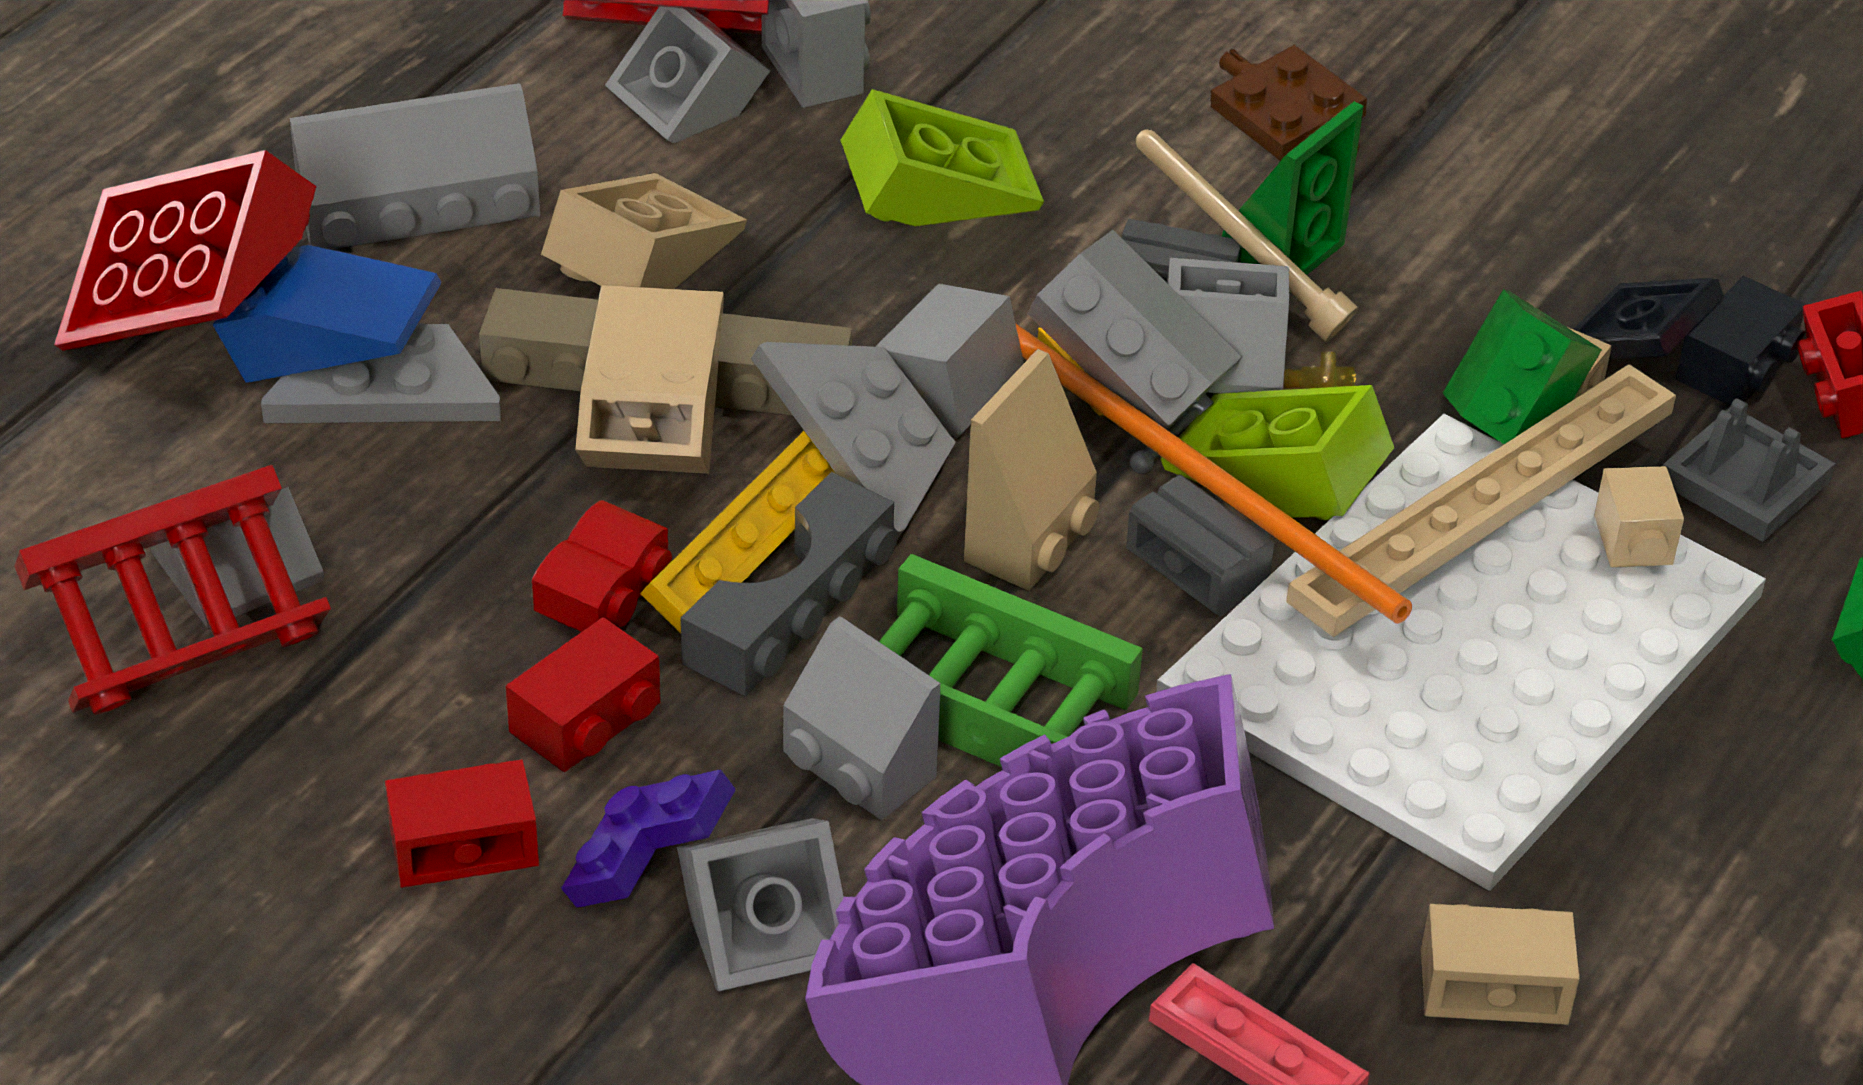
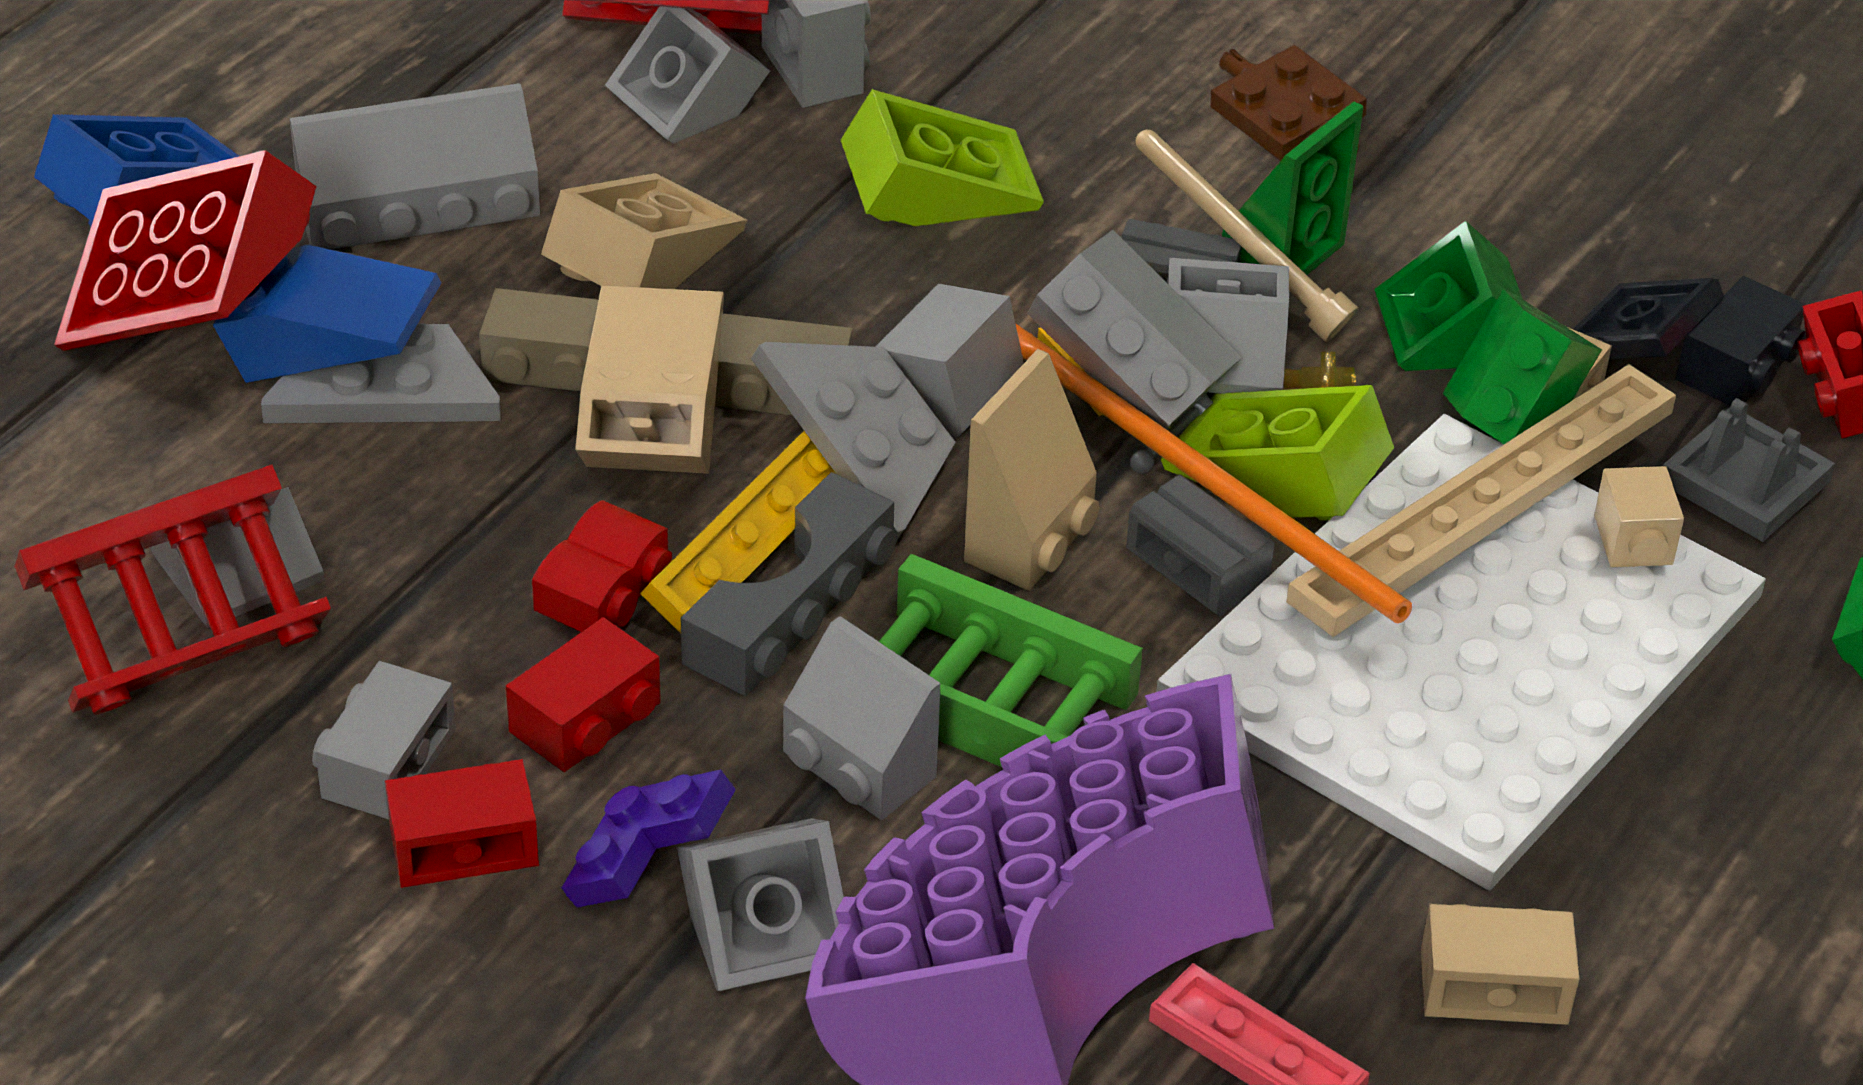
(107, 151): none -> blue slope
(387, 732): none -> light grey brick
(1443, 299): none -> green slope

